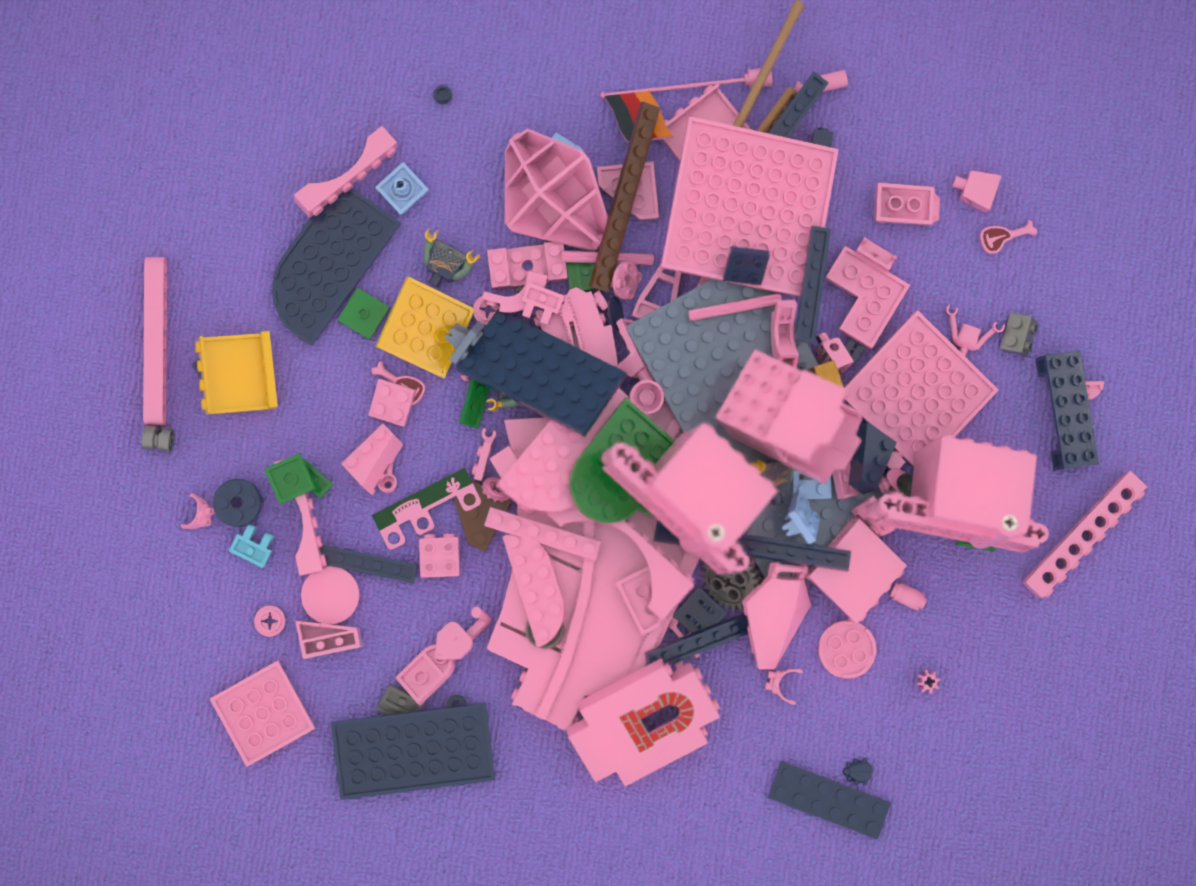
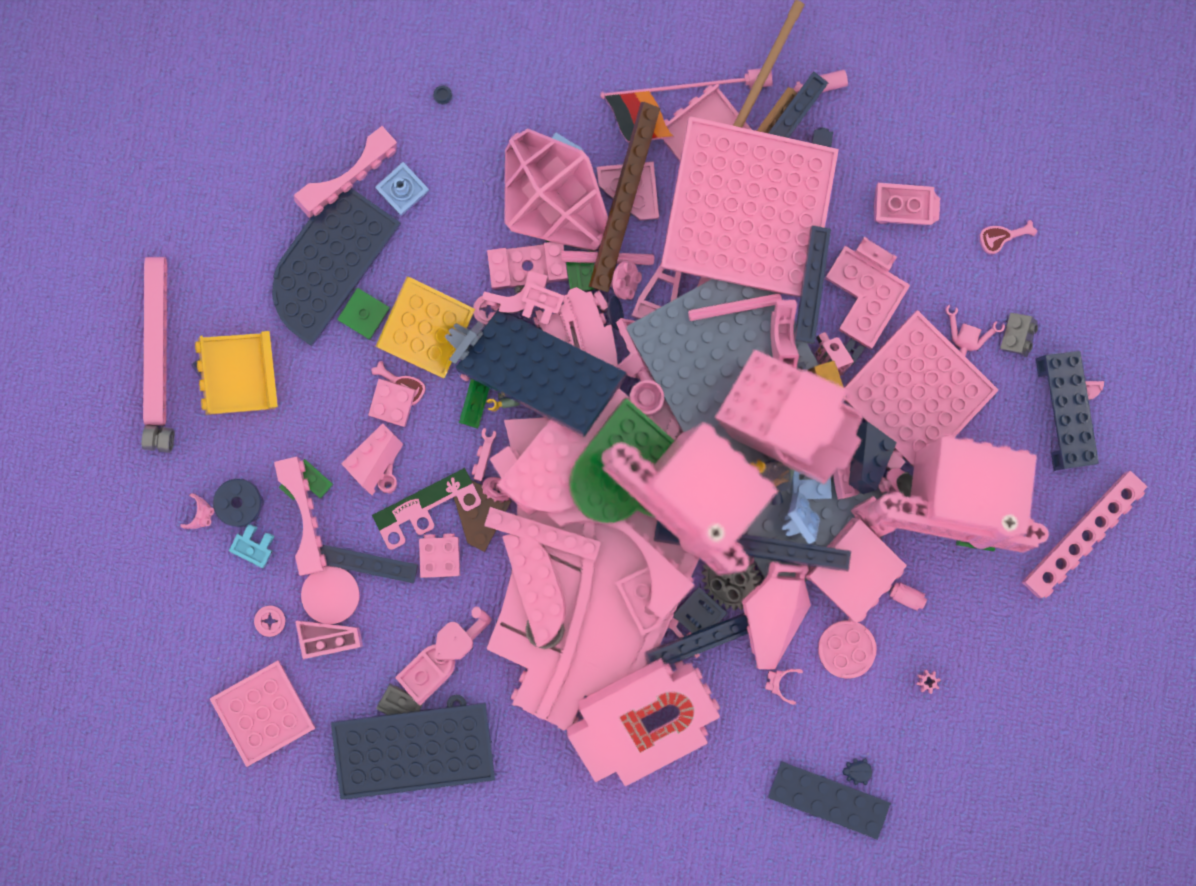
(290, 478): green tile -> none
(445, 260): torso -> none
(746, 265): dark blue plate -> none
(978, 189): bright pink torso -> none

